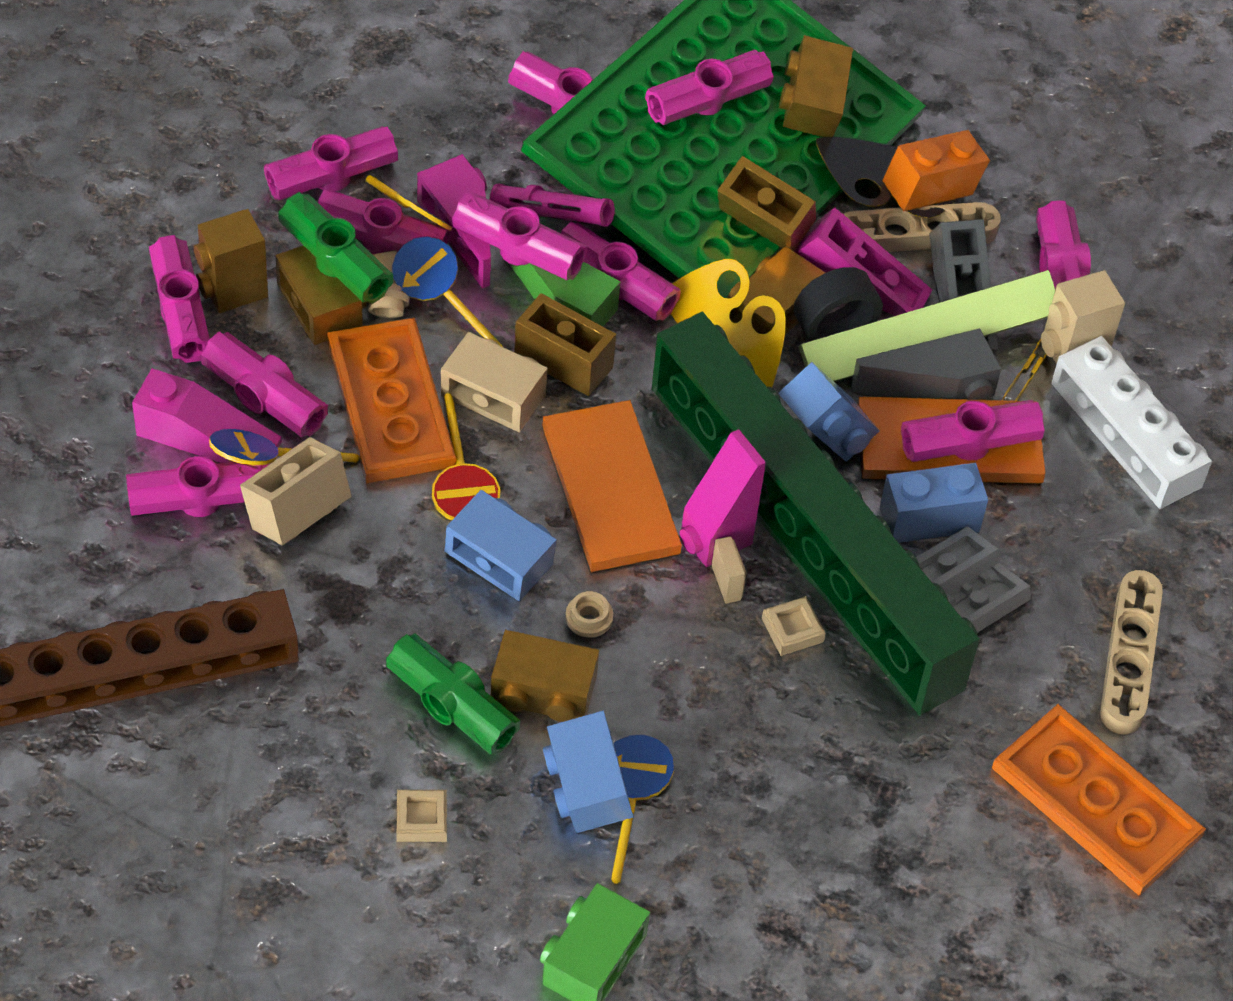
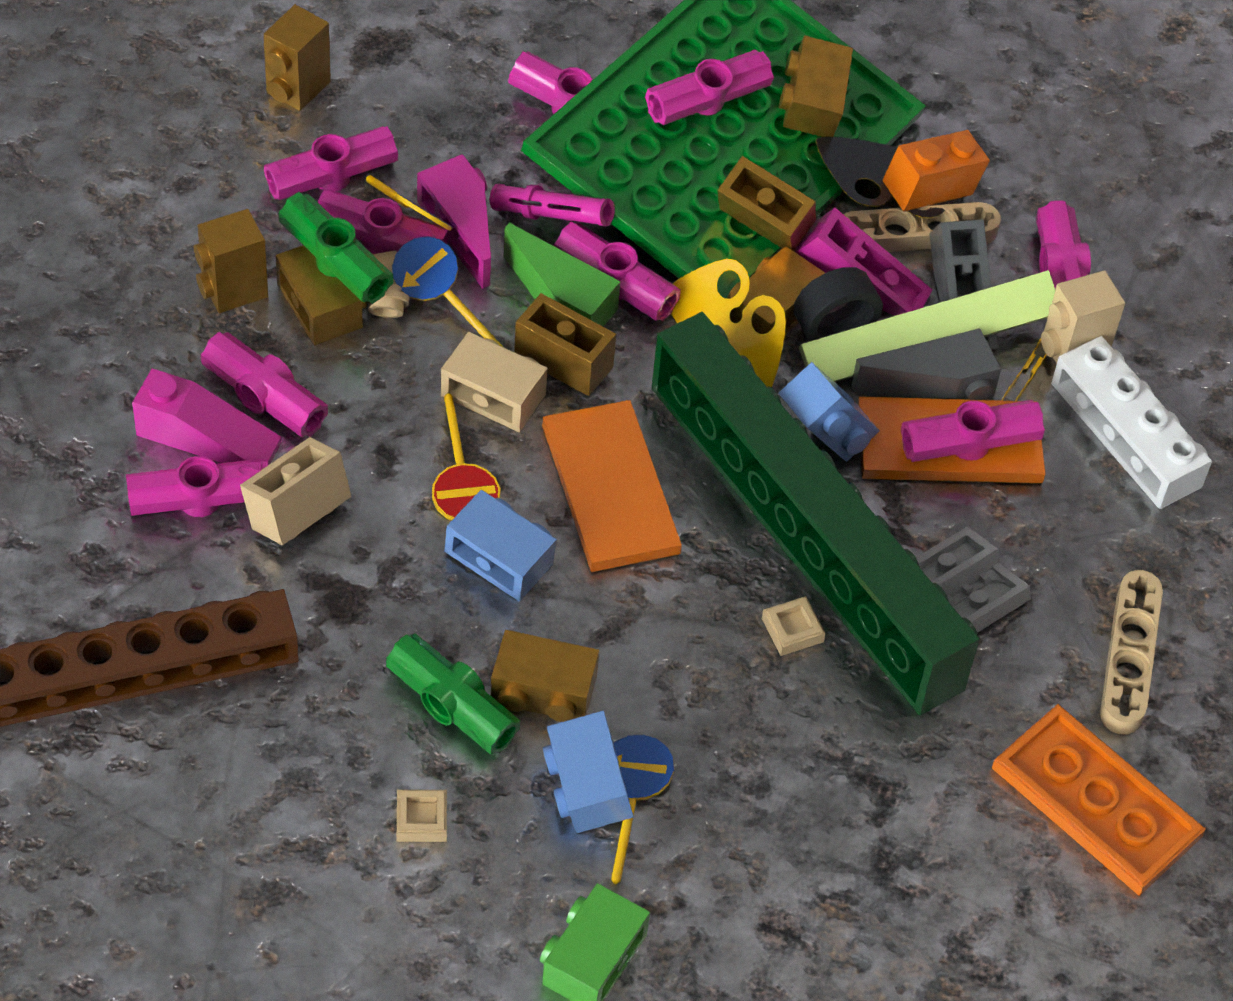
(179, 298): dark pink piece -> none
(253, 448): blue piece -> none
(297, 57): none -> pearl gold brick
(391, 400): orange tile -> none
(519, 236): dark pink piece -> none
(589, 604): tan plate -> none
(725, 500): dark pink slope -> none
(728, 569): tan tile -> none
(933, 502): medium blue brick -> none

